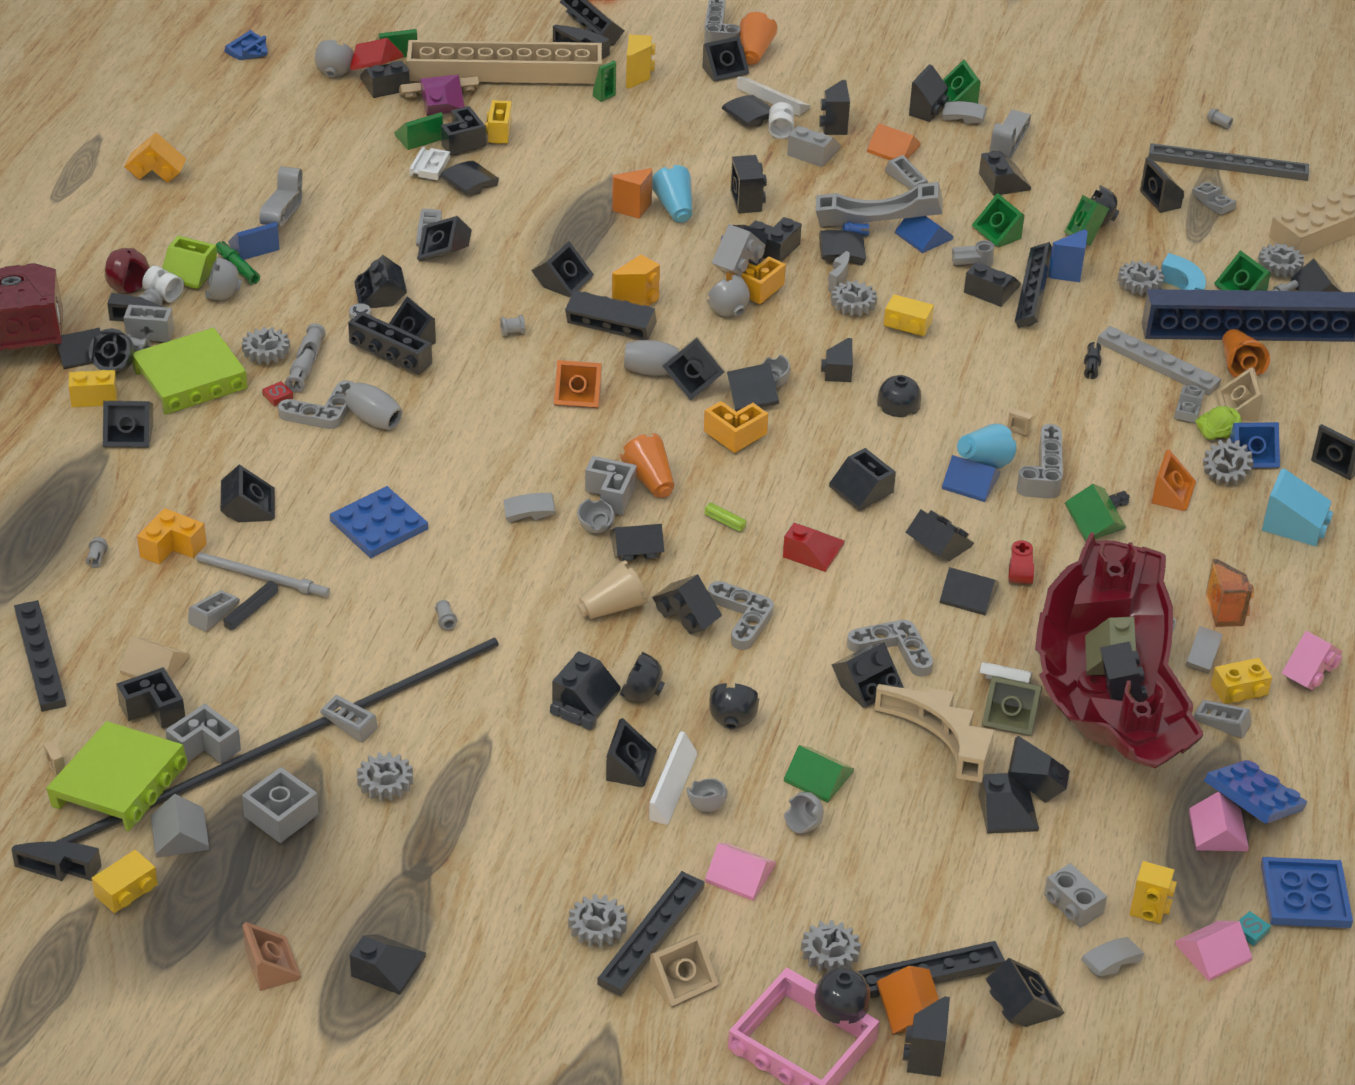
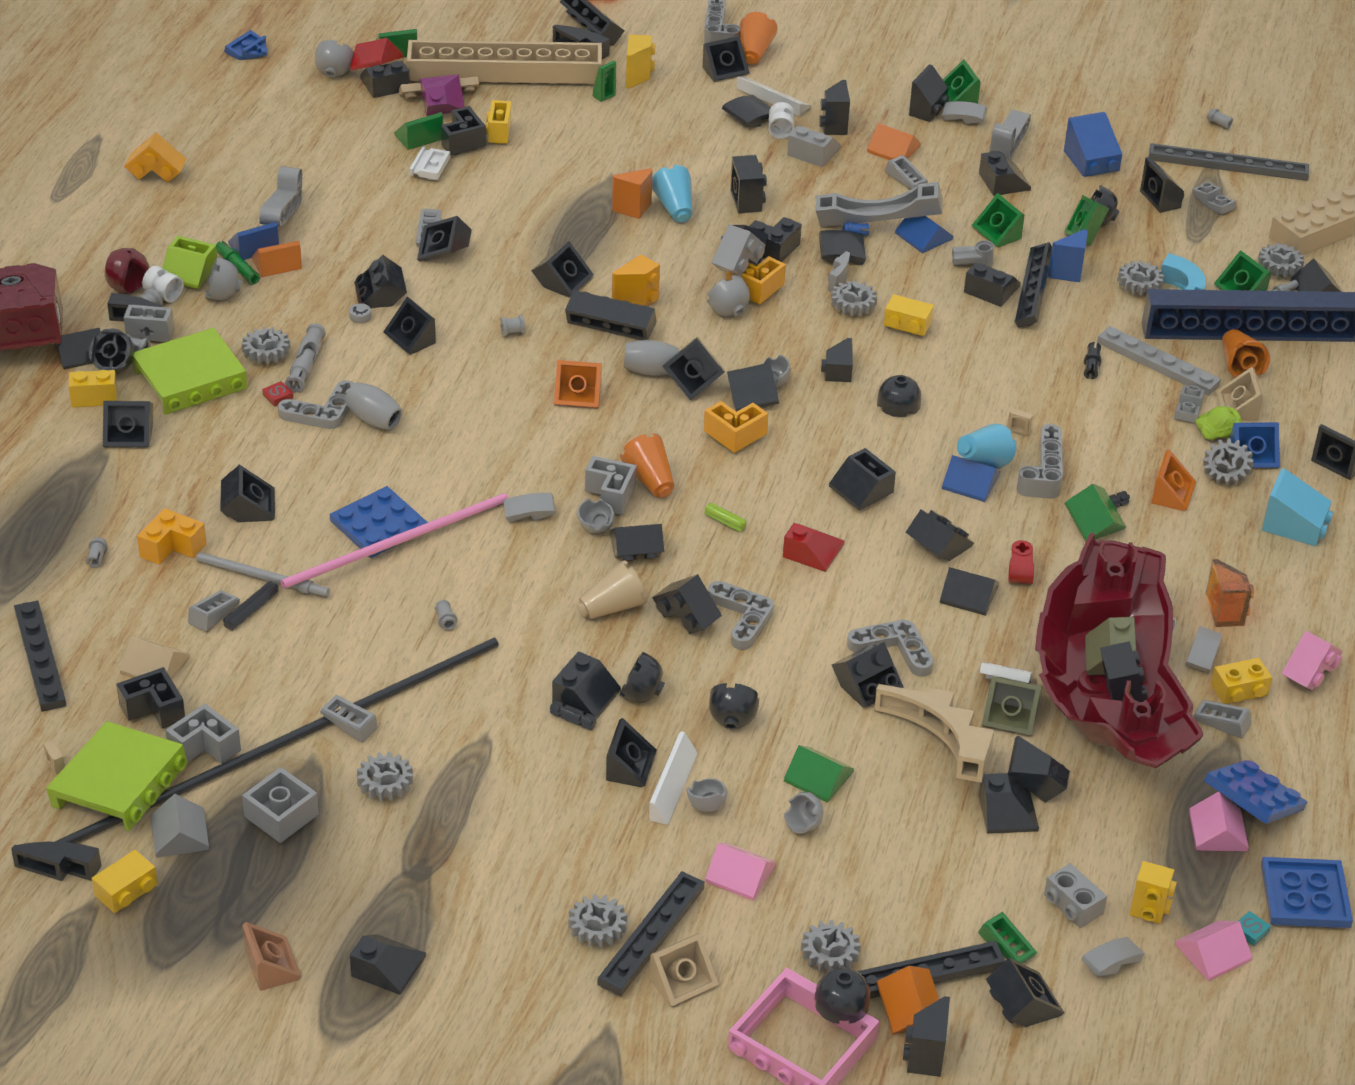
(278, 259): none -> orange slope
(390, 343): black brick -> none
(392, 541): none -> bright pink piece
(469, 177): black slope -> none
(1008, 929): none -> green slope
(1092, 144): none -> blue slope

